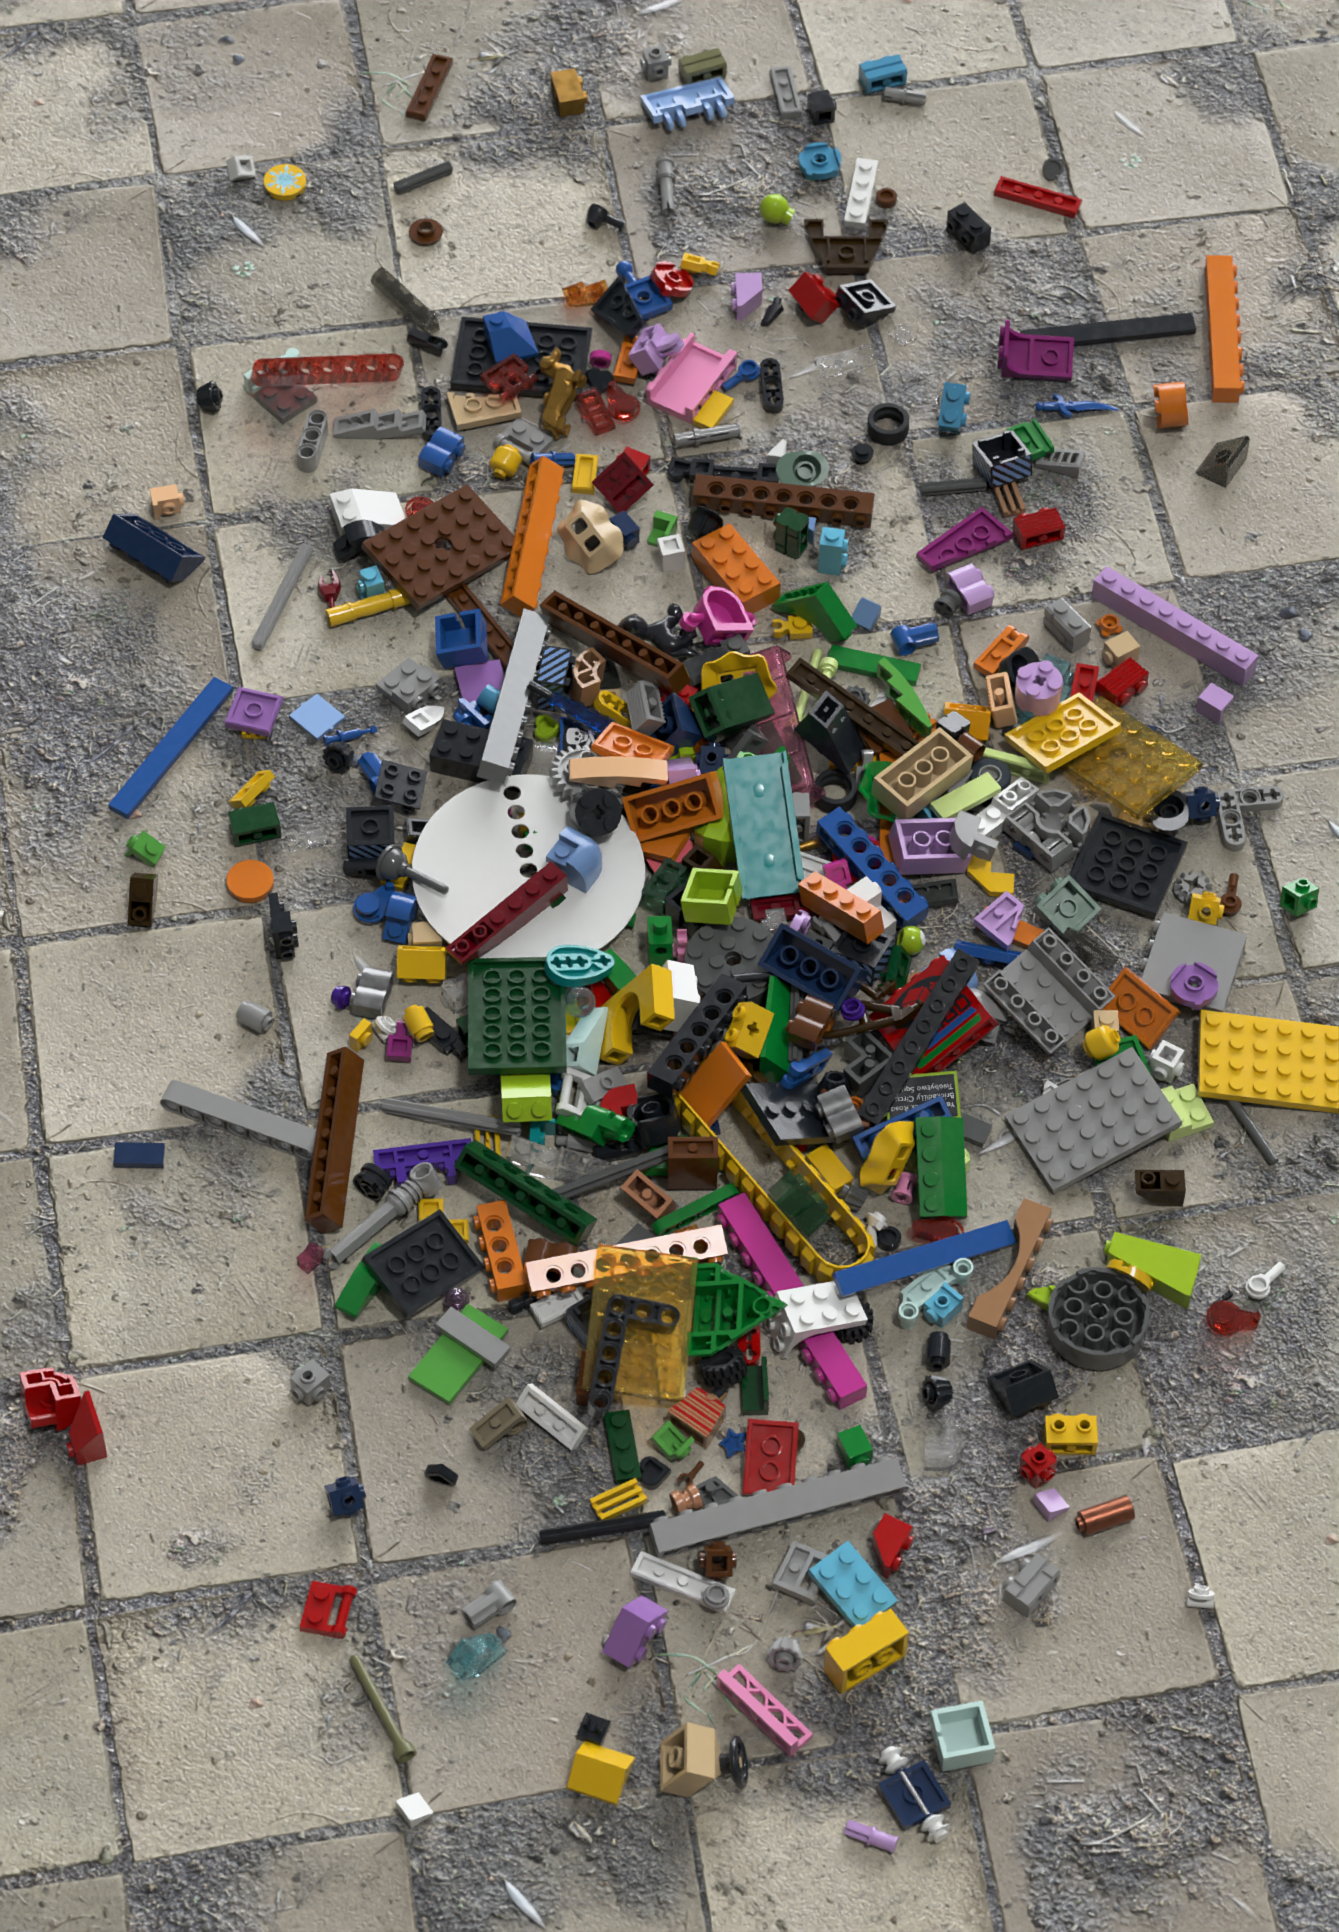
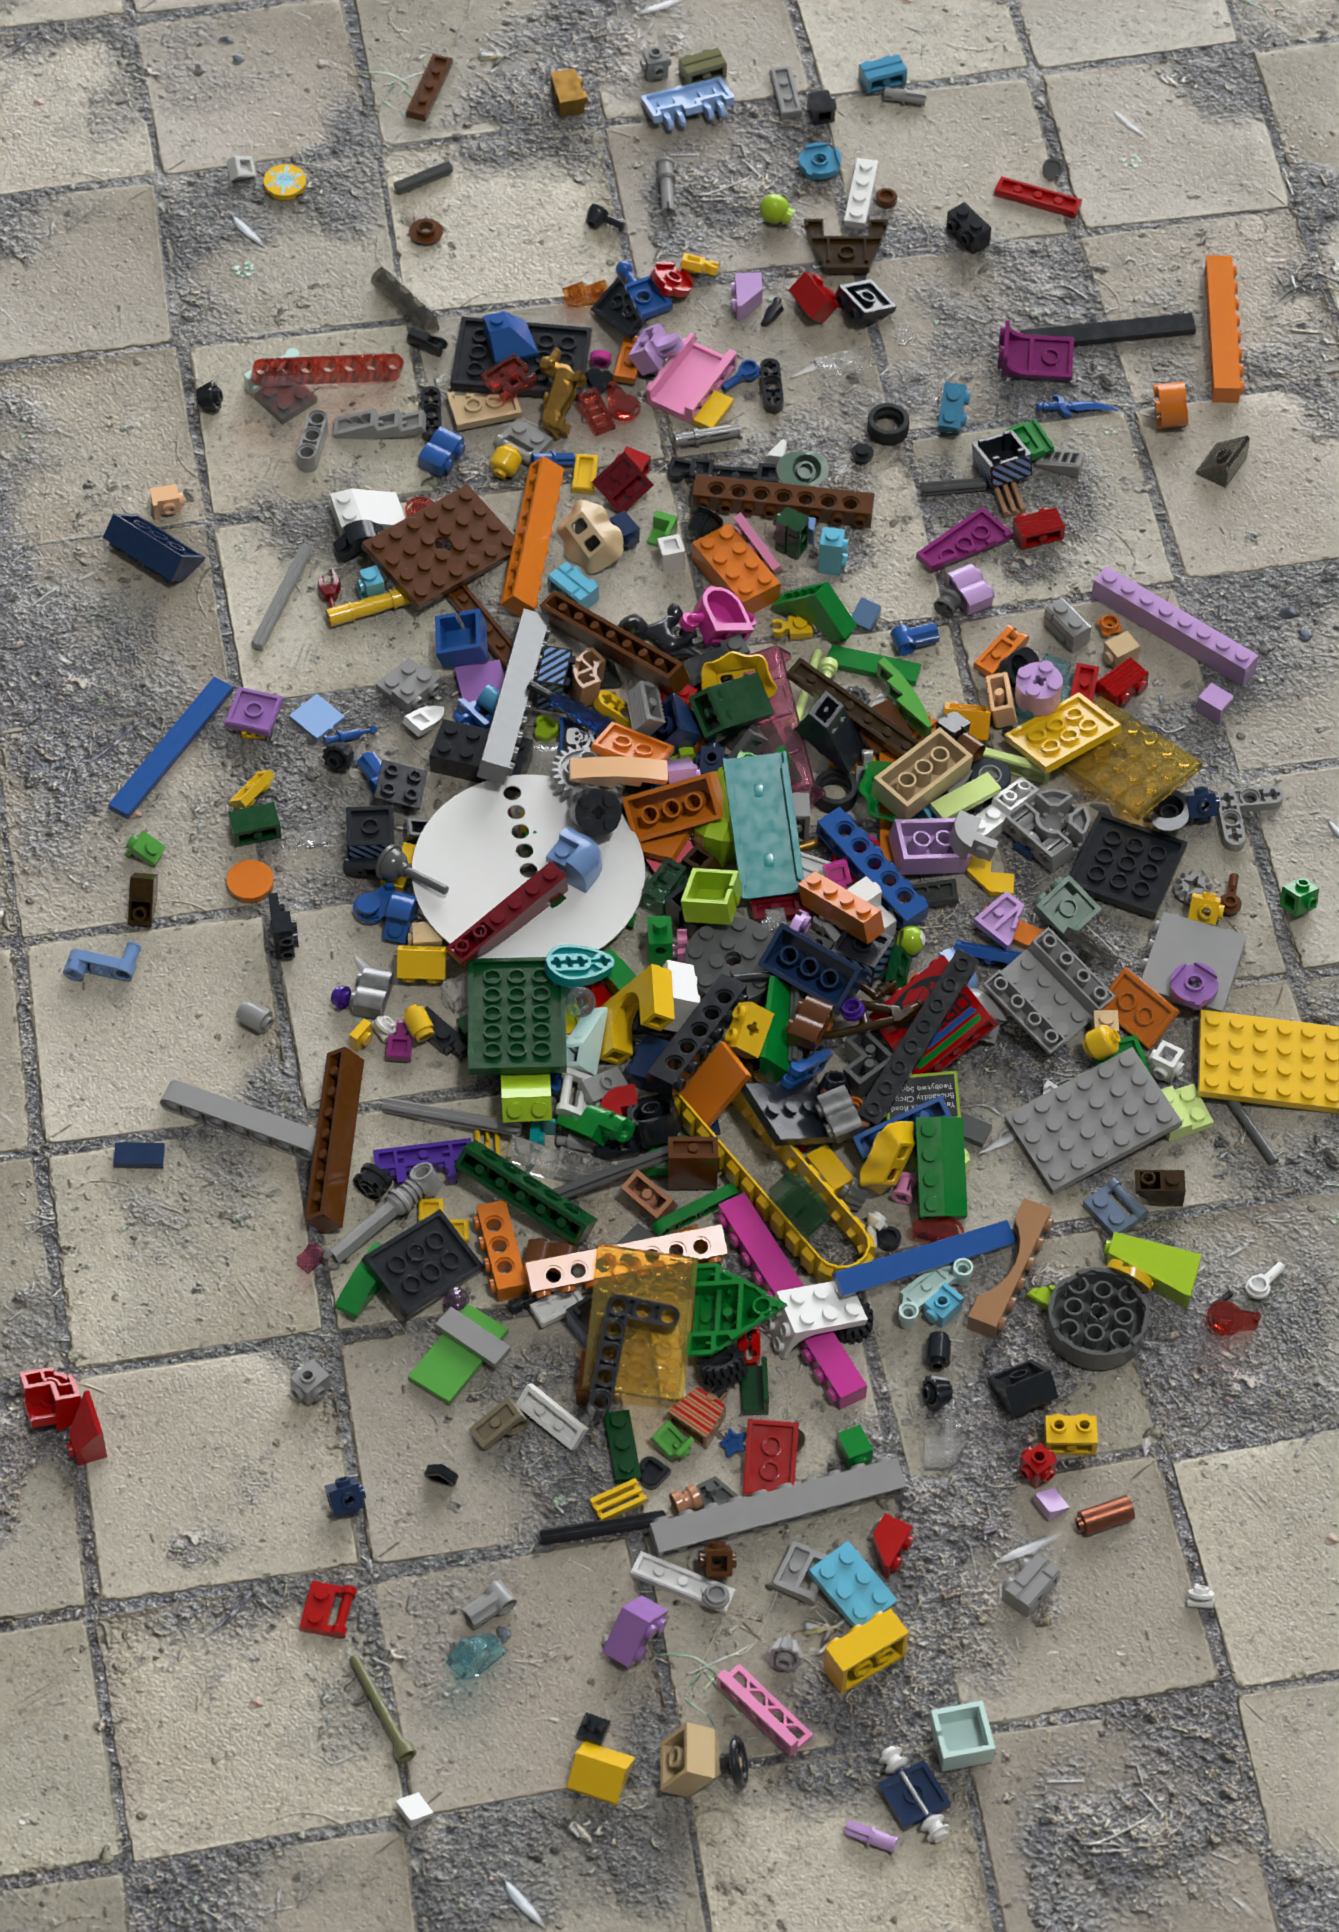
(84, 962): none -> medium blue beam
(574, 585): none -> medium azure brick
(645, 1056): none -> dark blue brick
(691, 1475): reddish brown hand -> none
(756, 543): none -> bright pink wing
(1109, 1213): none -> sand blue plate

